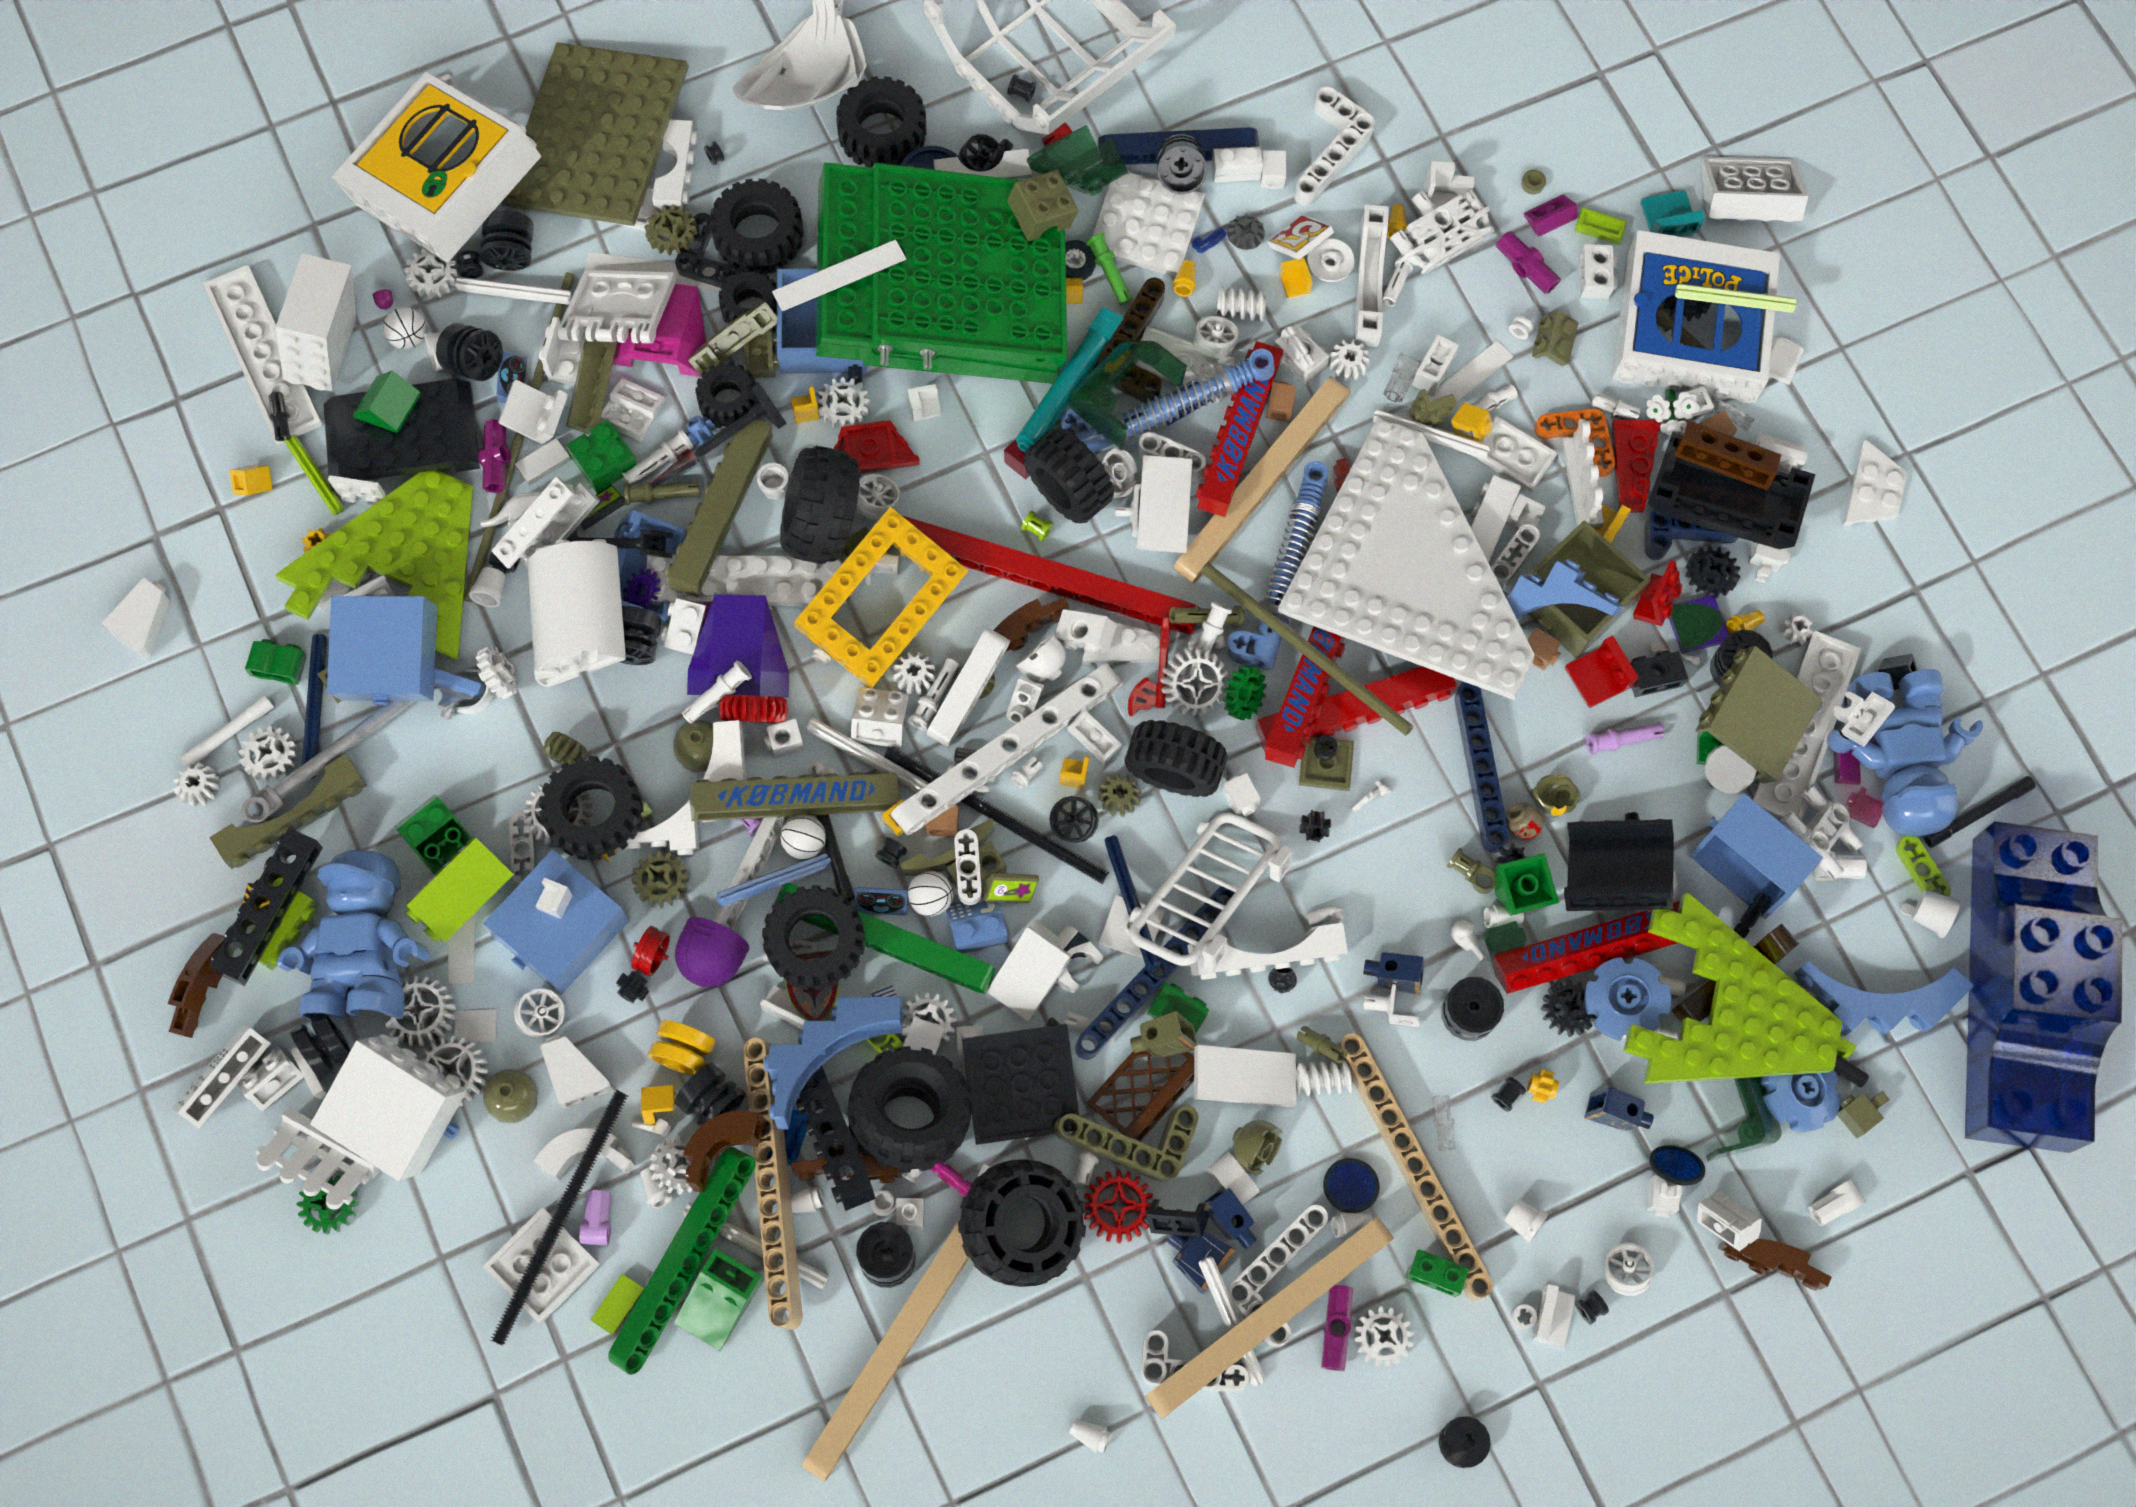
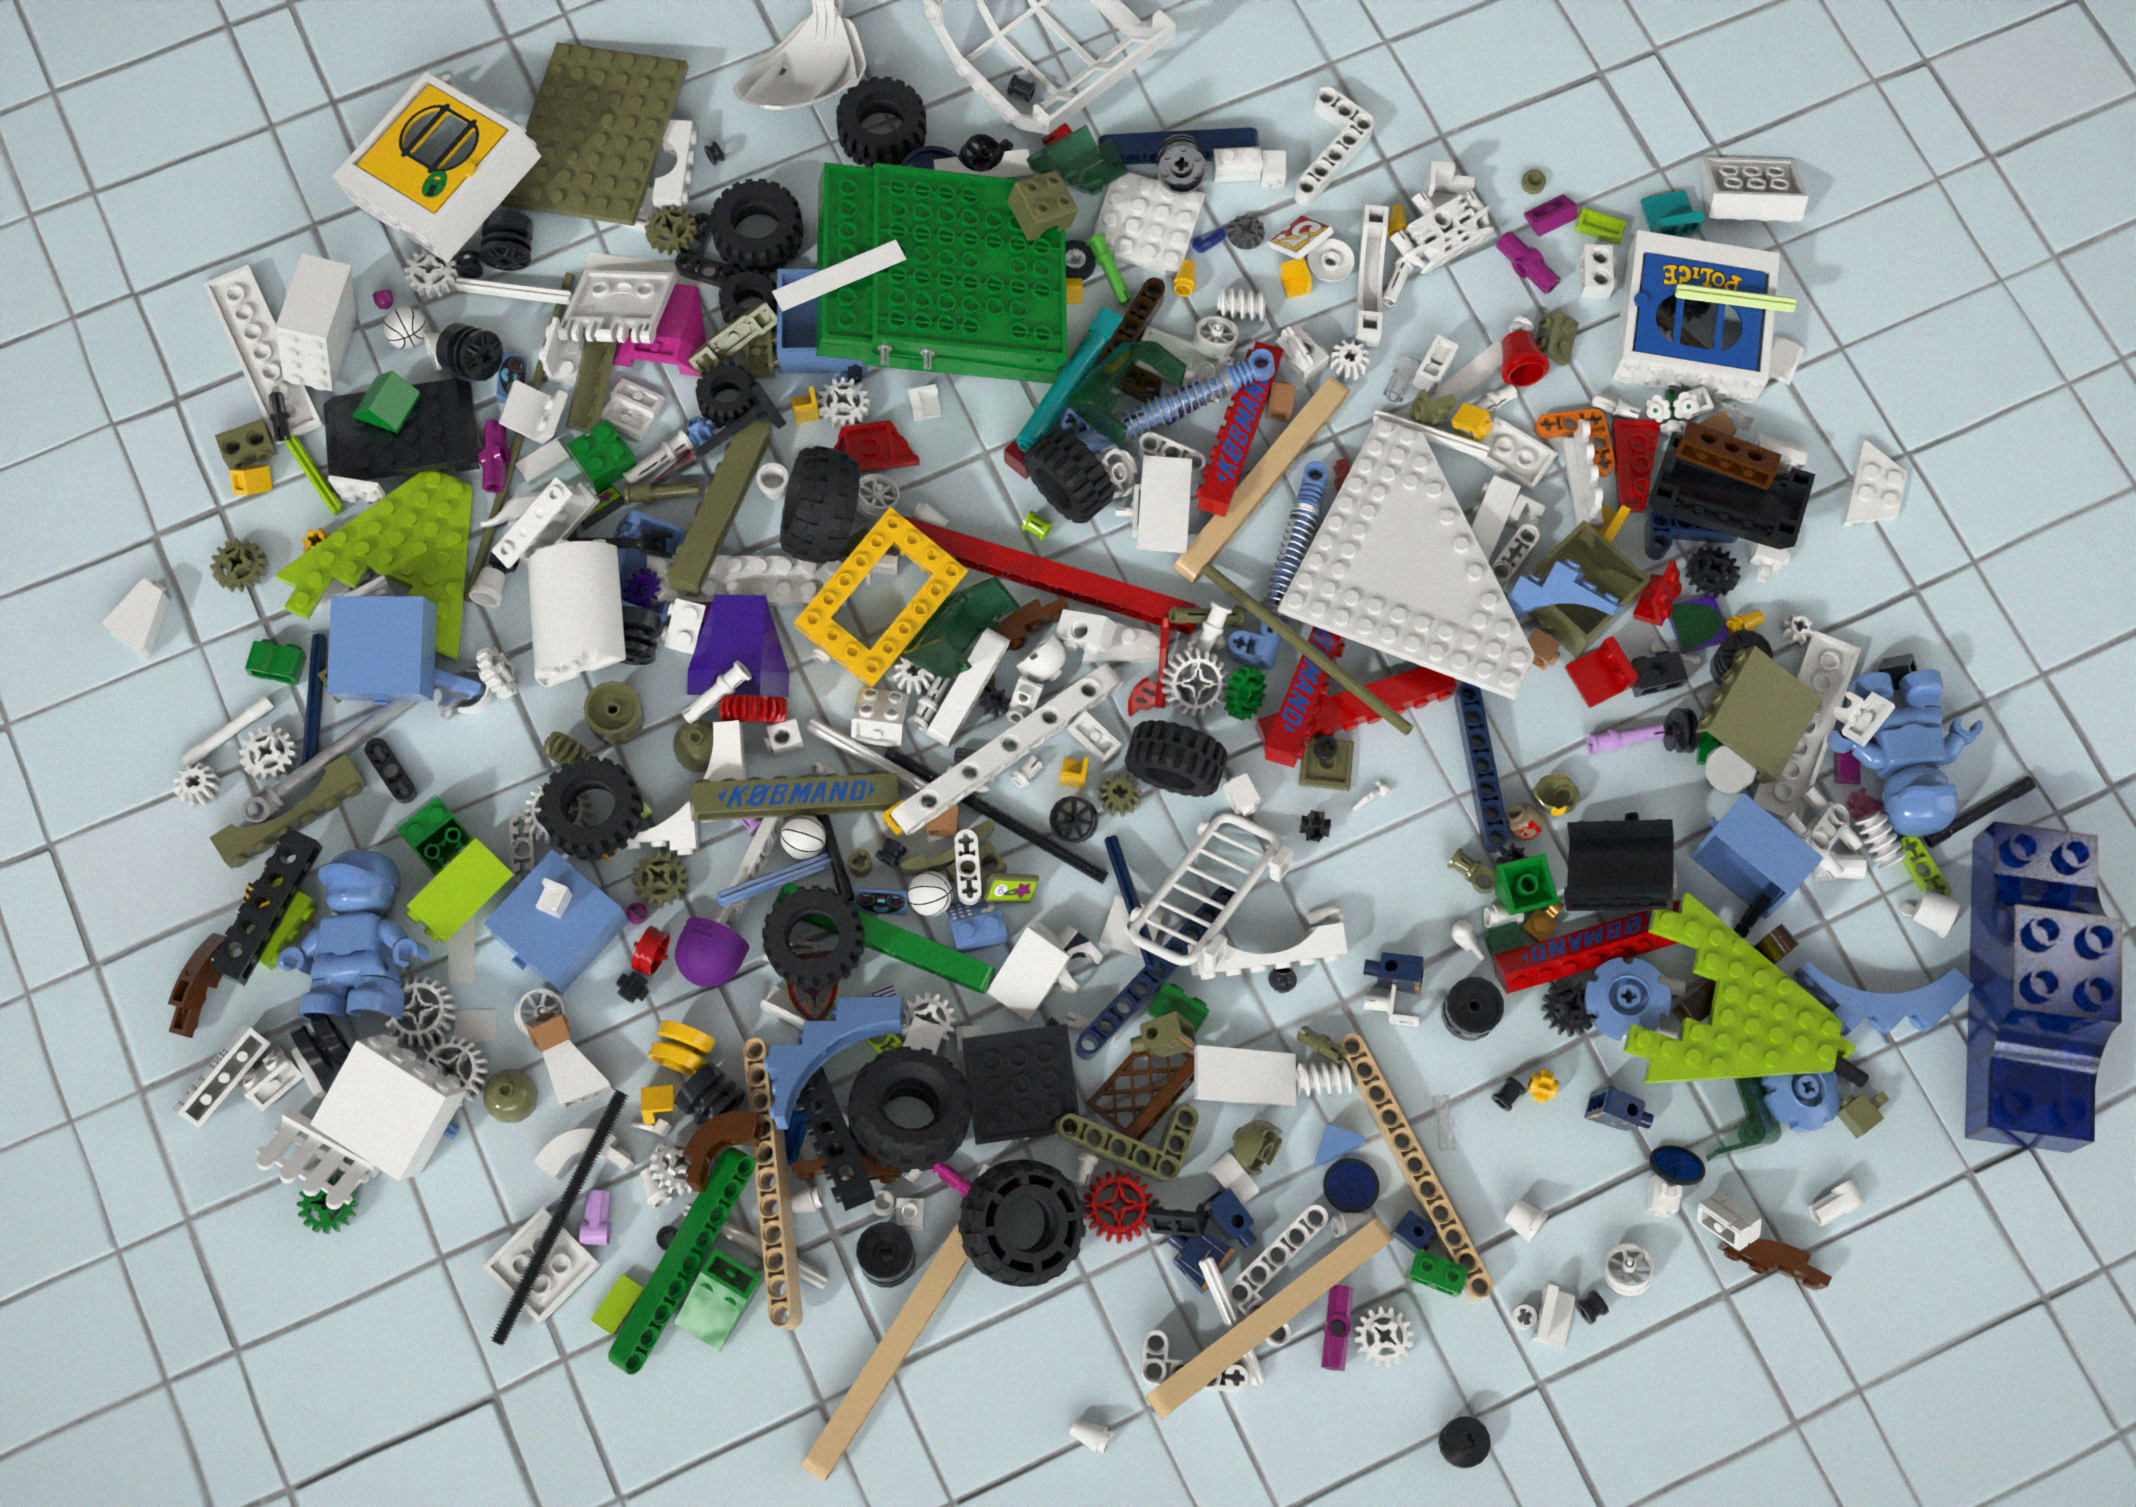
(239, 566): none -> olive gear
(245, 439): none -> olive brick
(387, 752): none -> black beam
(548, 1030): none -> medium nougat brick
(614, 713): none -> olive wheel
(632, 917): none -> magenta hinge
(661, 1242): none -> black bush
(865, 858): none -> olive bush
(927, 514): none -> white cone
(956, 625): none -> clear green windscreen
(994, 694): none -> black gear
(1336, 1143): none -> medium blue slope
(1414, 1232): none -> dark blue brick
(1522, 359): none -> red piece
(1542, 924): none -> pearl gold plate
(1680, 730): none -> black piece
(1881, 838): none -> white piece

